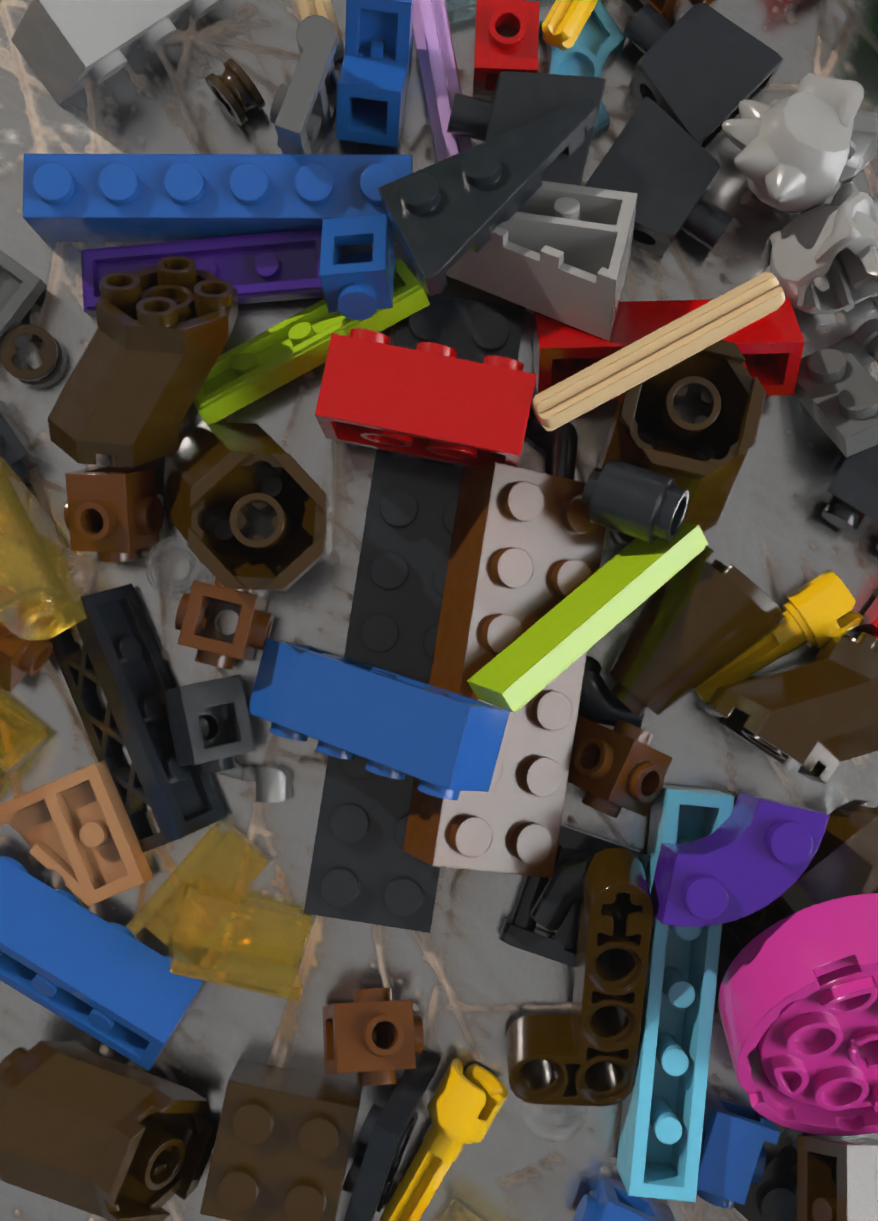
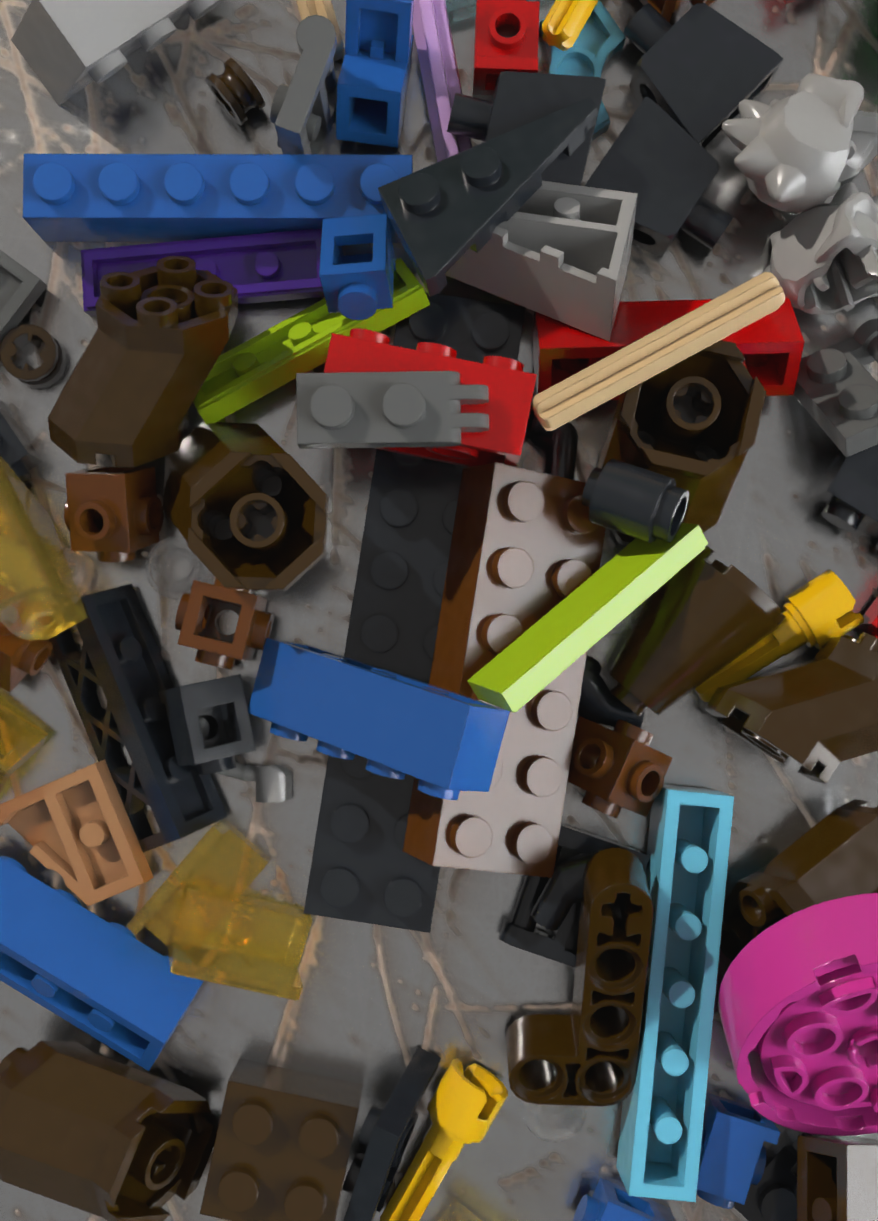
(350, 1042): reddish brown brick -> none
(386, 409): none -> dark grey hinge
(738, 865): dark purple brick -> none

